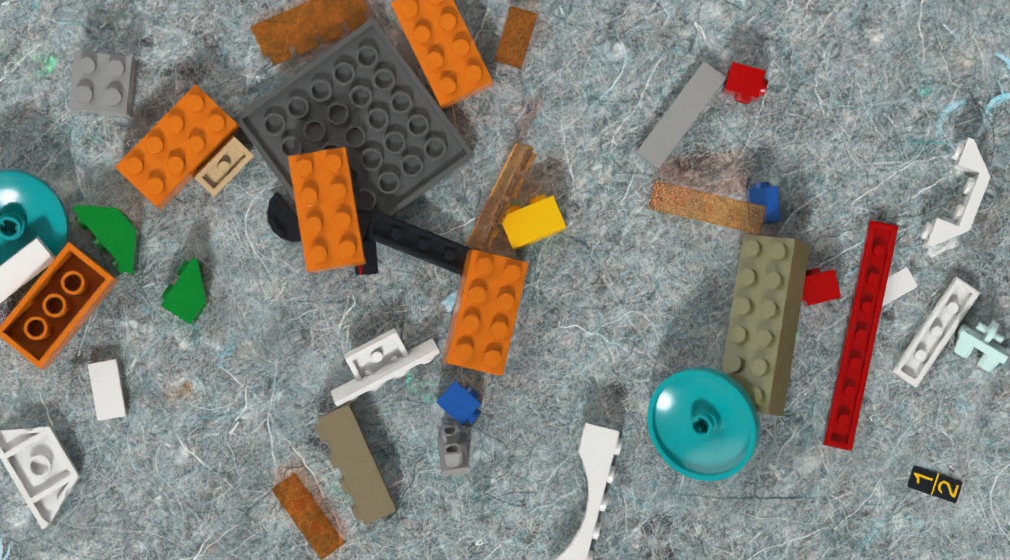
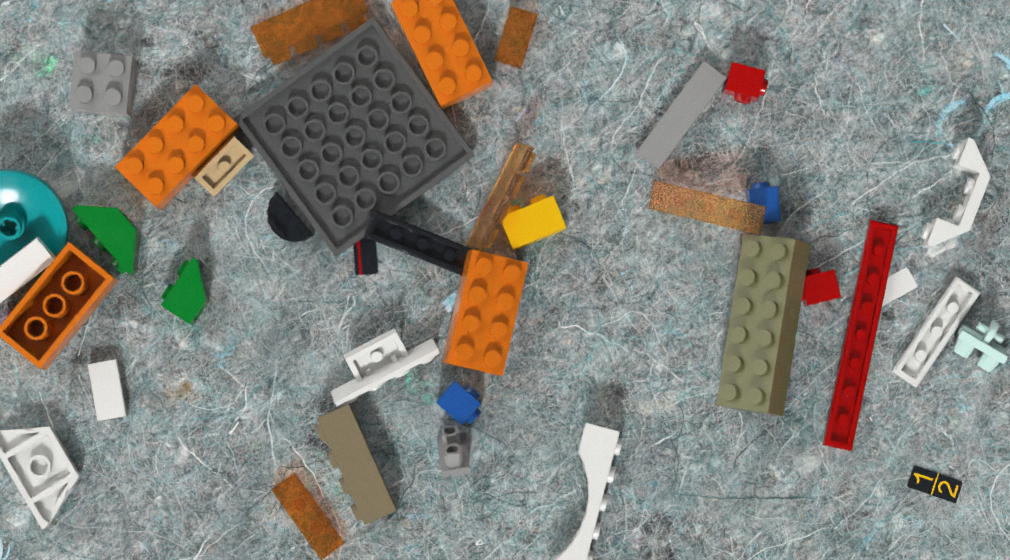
(327, 210): orange brick -> none
(703, 424): teal dish -> none

